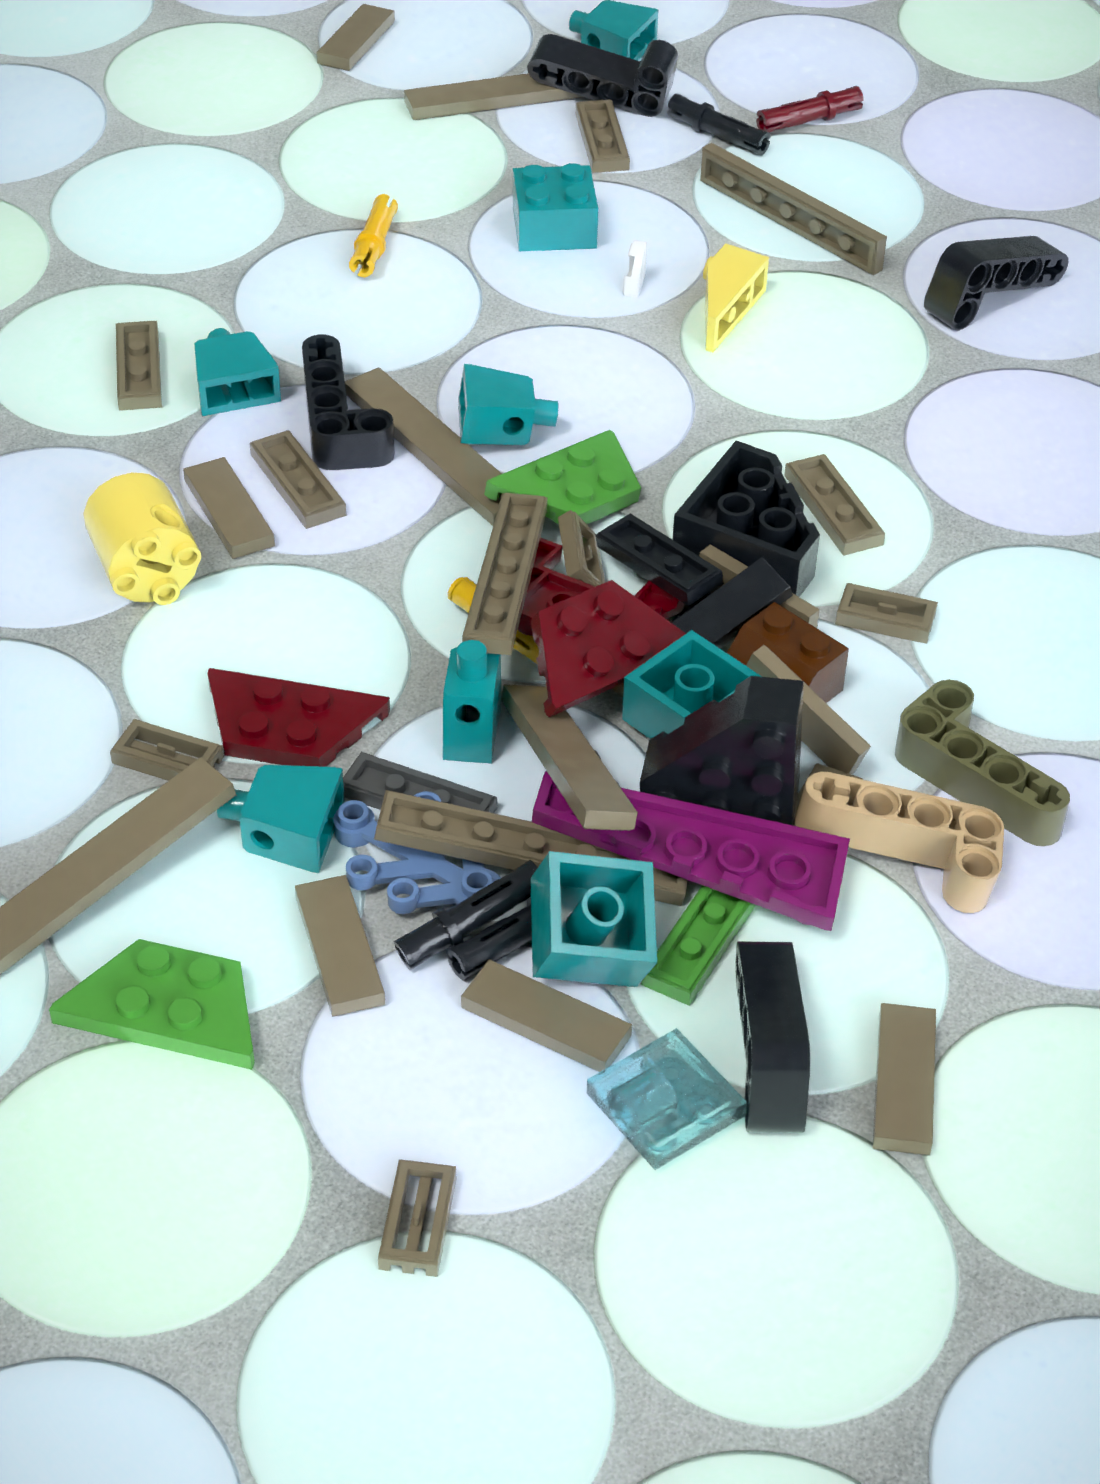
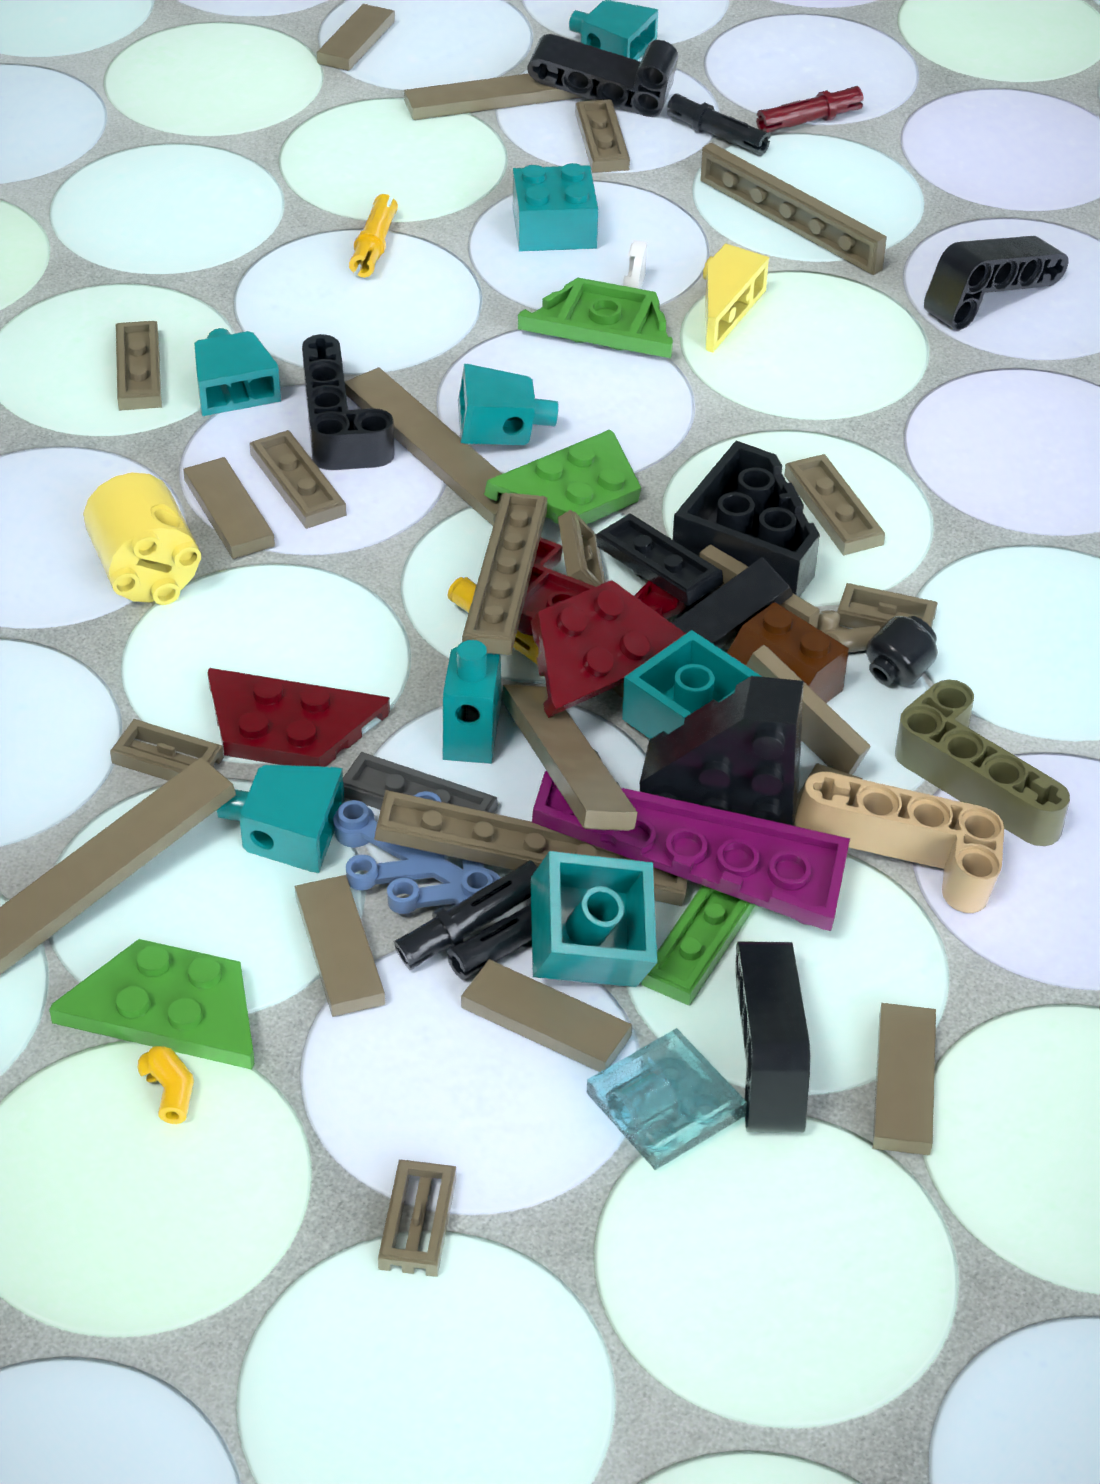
(177, 1081): none -> yellow arm
(602, 316): none -> bright green wing
(855, 638): none -> dark tan arm
(902, 651): none -> black head

